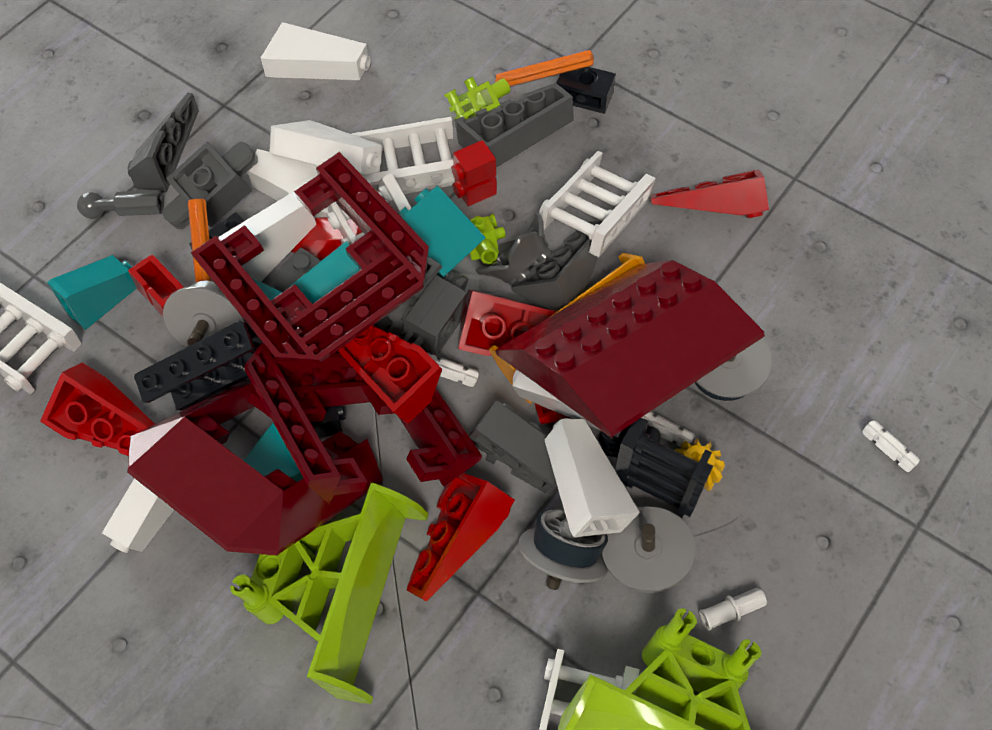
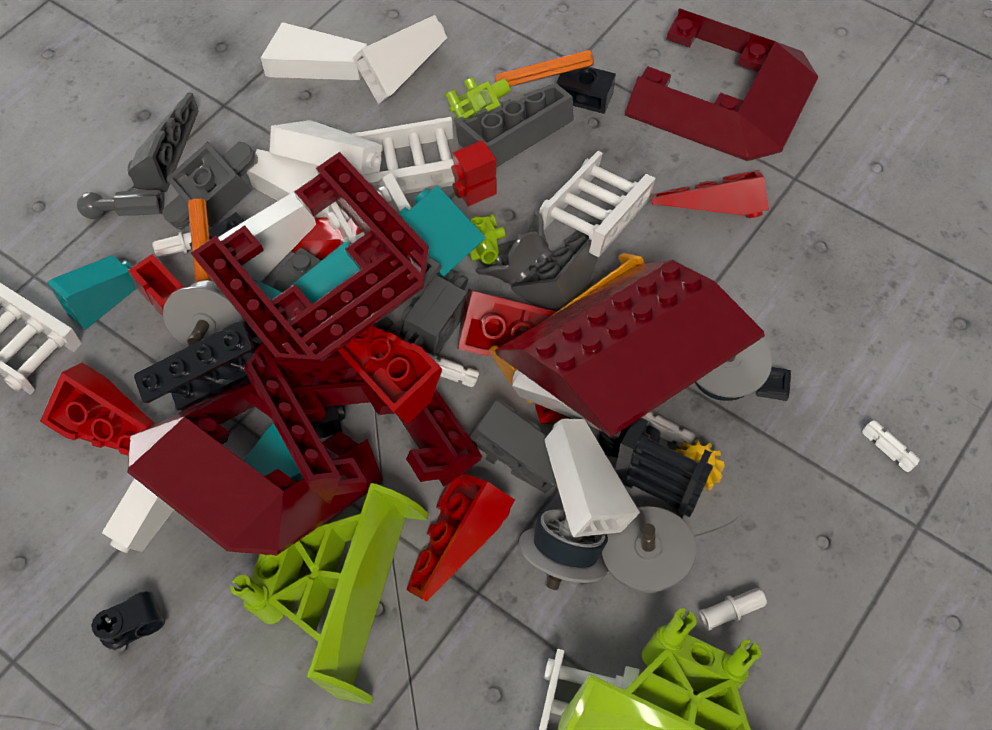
(130, 621): none -> black piece
(172, 245): none -> white axle
(395, 58): none -> white slope
(730, 125): none -> dark red slope
(777, 385): none -> black tile

